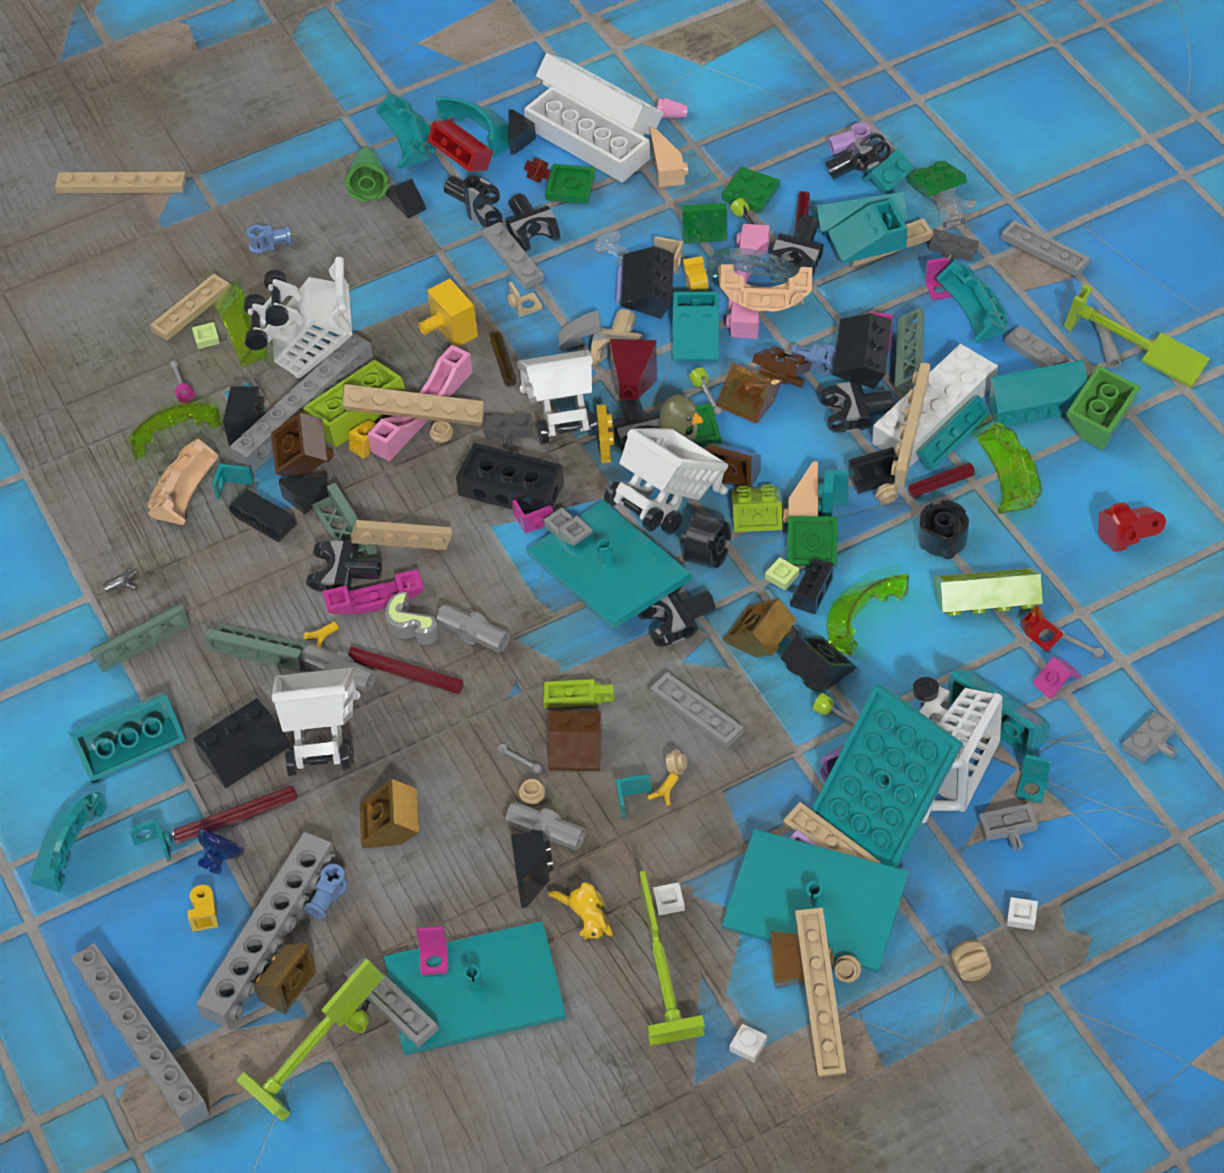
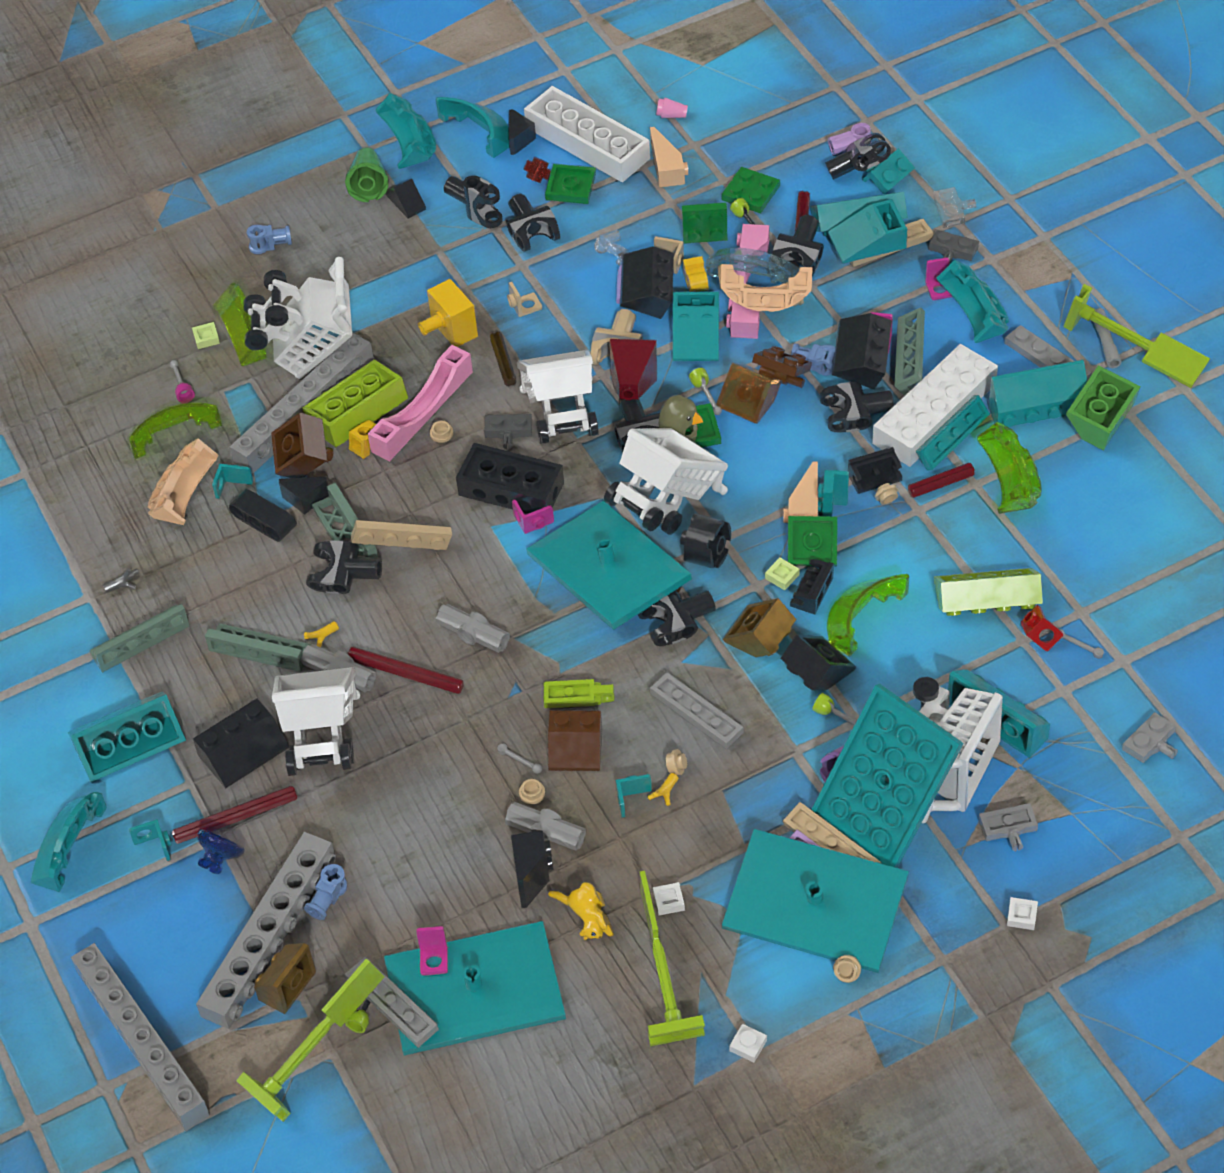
(121, 182): tan plate -> none
(189, 307): tan plate -> none
(204, 909): yellow leg -> none
(242, 411): black slope -> none
(373, 597): dark pink slope -> none
(389, 815): pearl gold slope -> none
(407, 624): light grey animal -> none
(412, 405): tan plate -> none
(460, 146): red brick -> none
(512, 255): light grey plate -> none
(566, 527): light grey slope -> none
(572, 333): light grey slope -> none
(599, 94): white brick -> none
(606, 438): yellow plate -> none
(742, 464): reddish brown slope -> none
(757, 508): lime bracket -> none
(787, 959): clear orange torso -> none
(820, 993): tan plate -> none
(909, 431): tan plate -> none
(936, 178): green plate -> none
(943, 529): black brick -> none
(971, 960): tan piece -> none
(1034, 772): teal bracket -> none
(1045, 248): light grey plate -> none
(1054, 676): dark pink bracket -> none
(1125, 526): red piece -> none

